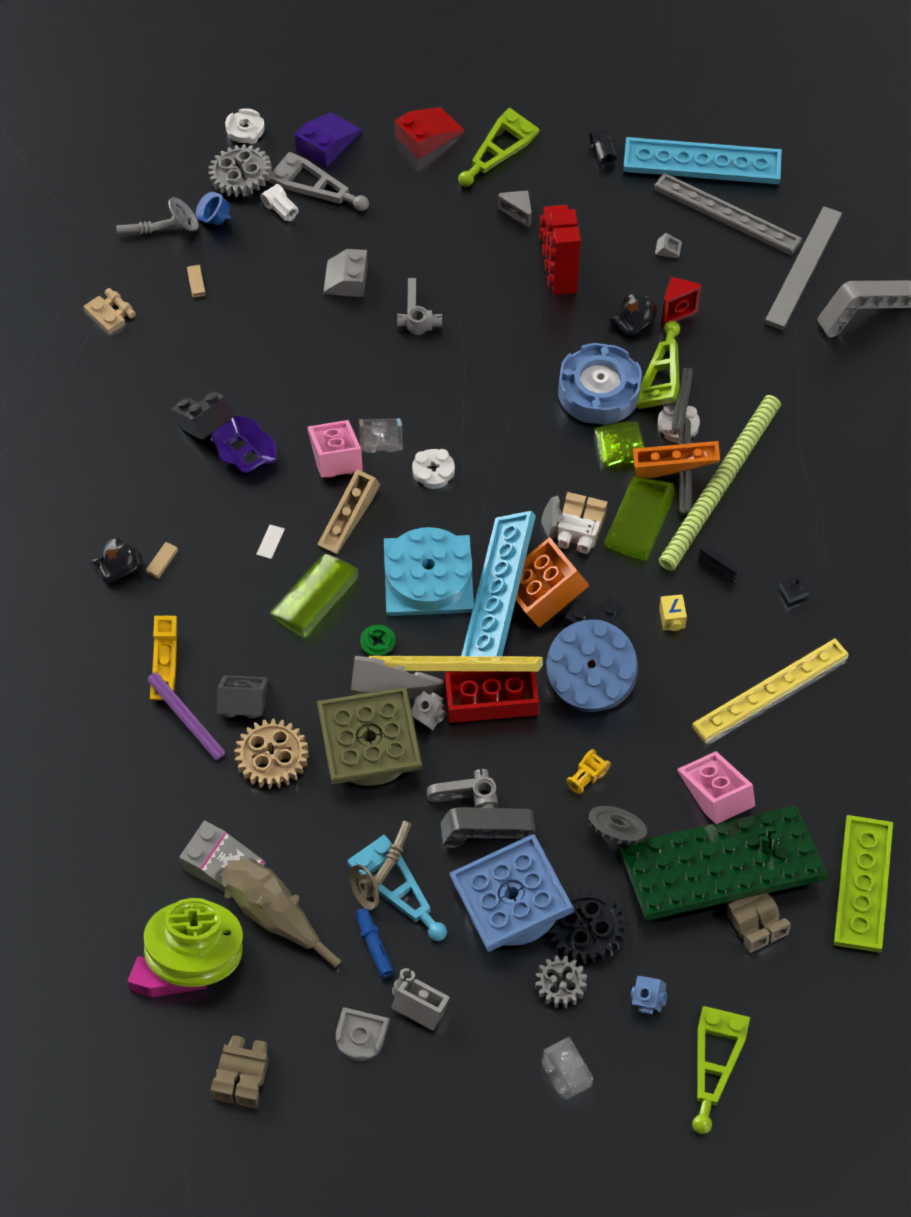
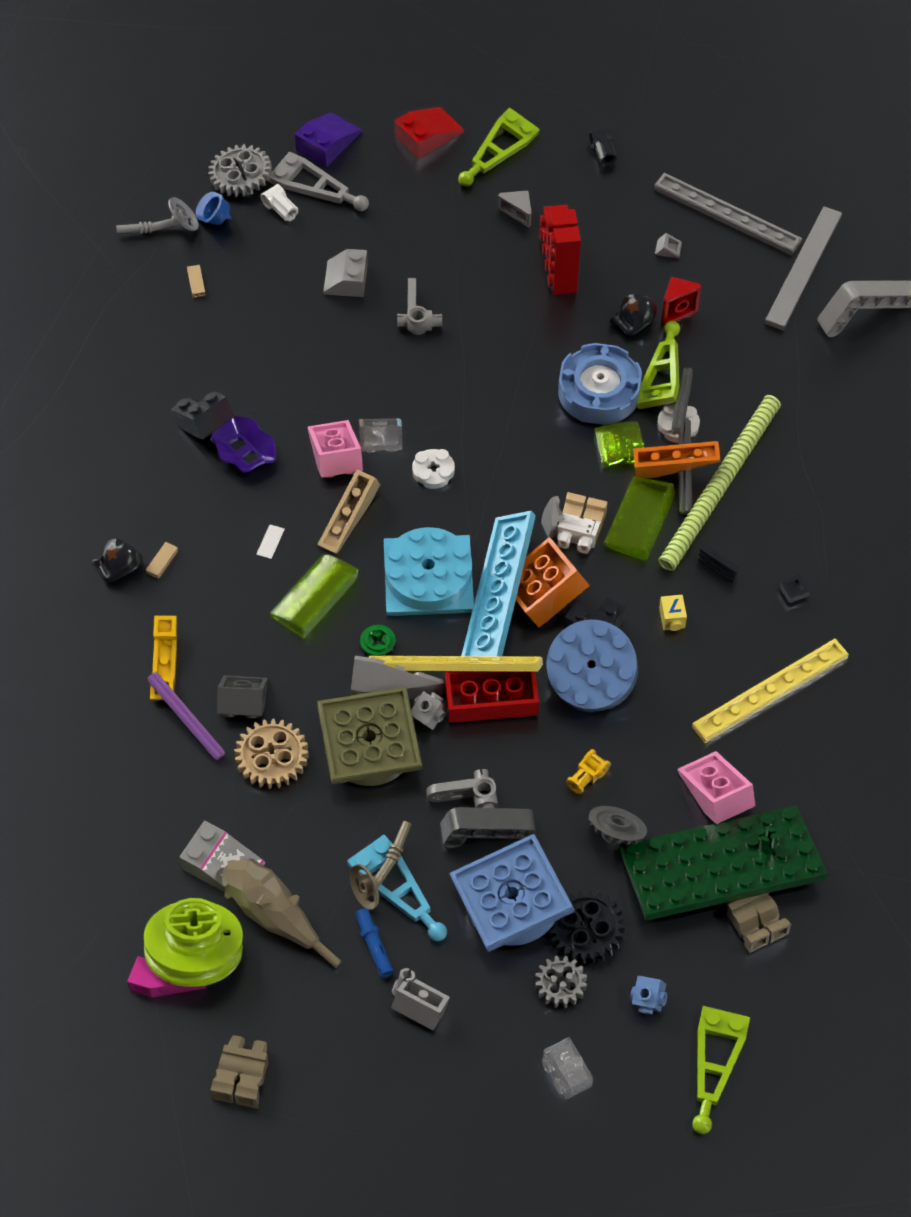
(103, 313): tan plate -> none
(245, 134): white plate -> none
(360, 1034): light grey tile -> none
(702, 160): medium azure plate -> none
(863, 884): lime plate -> none

